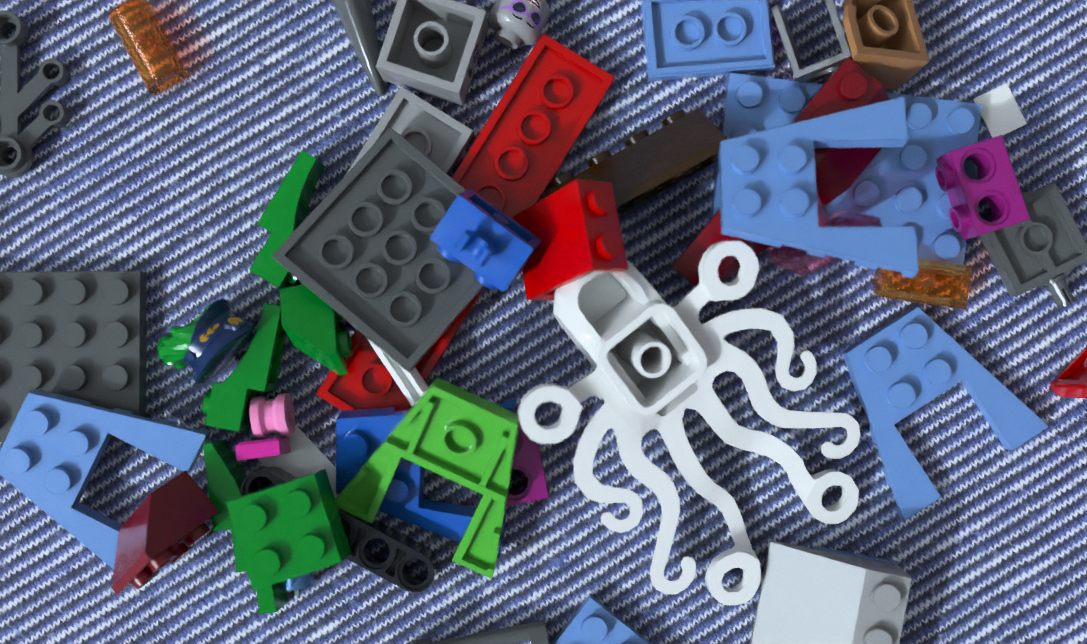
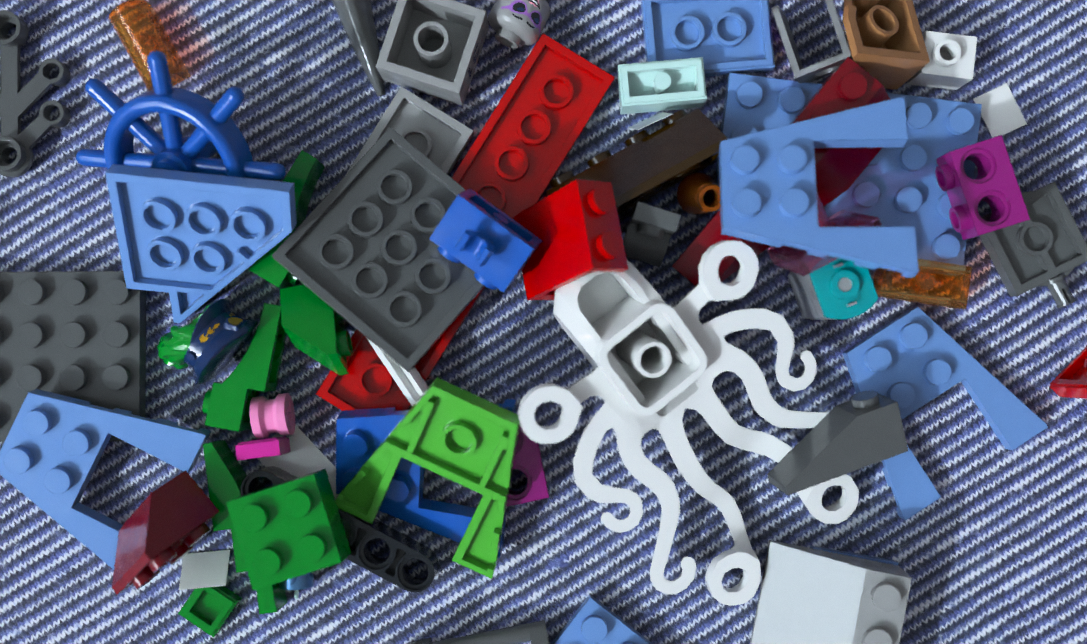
(174, 152): none -> blue piece
(194, 229): none -> medium blue wing
(204, 569): none -> white sticker
(210, 608): none -> green tile
(649, 121): none -> white sticker
(649, 233): none -> dark grey plate
(661, 85): none -> light aqua slope
(691, 194): none -> dark orange cone
(834, 291): none -> teal piece
(843, 442): none -> dark grey slope
(950, 61): none -> white brick

